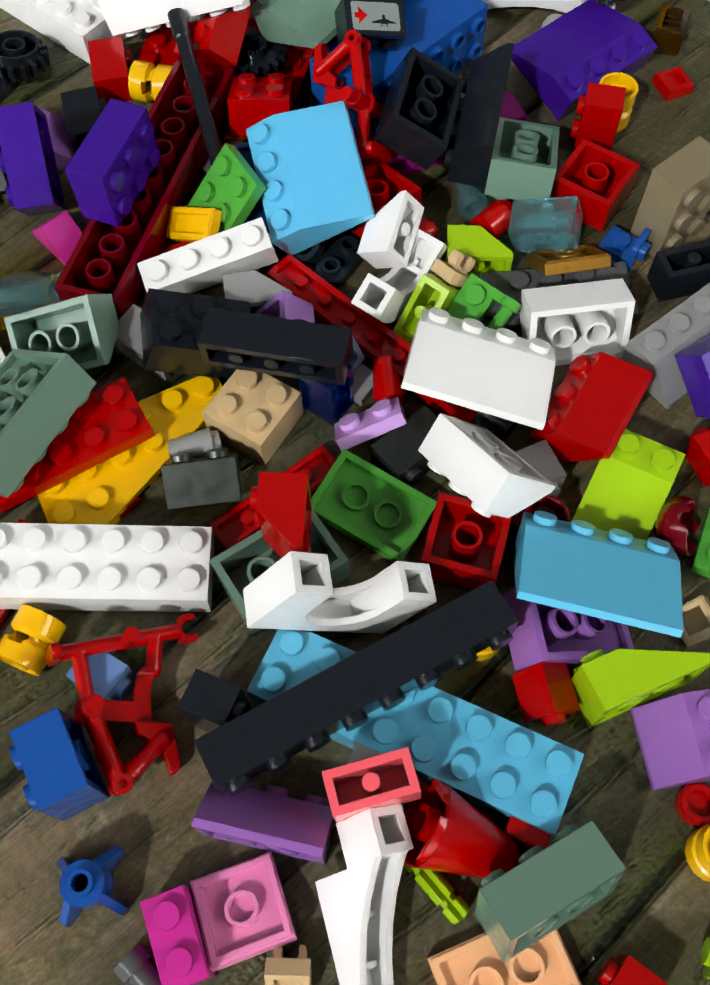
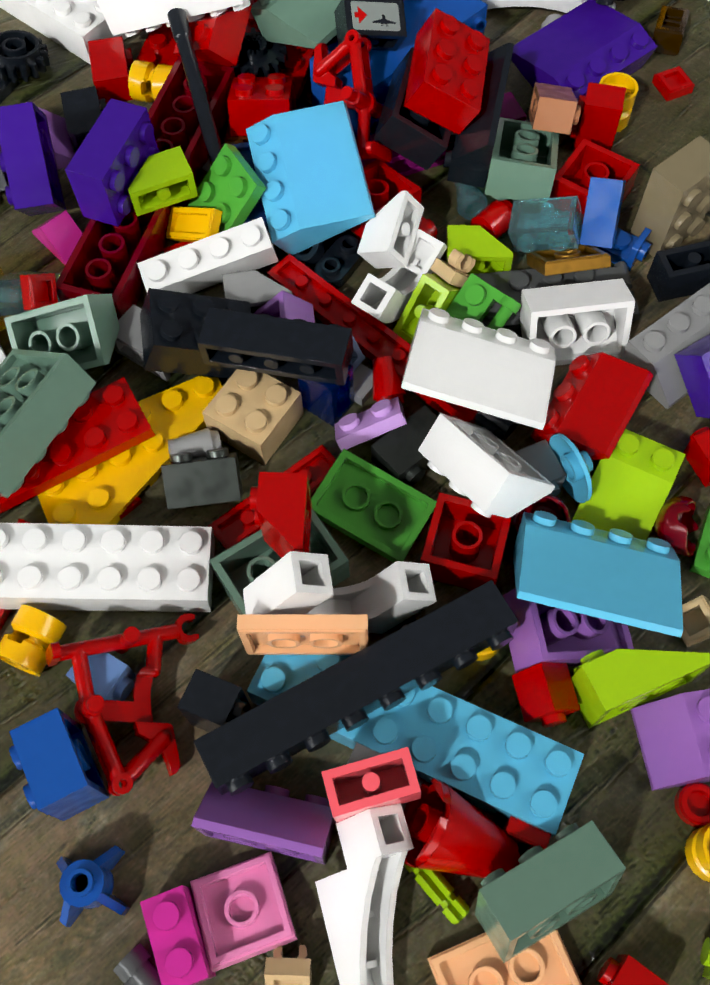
(38, 290): none -> red tile
(162, 182): none -> lime slope
(303, 633): none -> light nougat tile
(447, 72): none -> red brick
(553, 108): none -> nougat brick
(576, 465): none -> medium azure dish
(602, 212): none -> tile

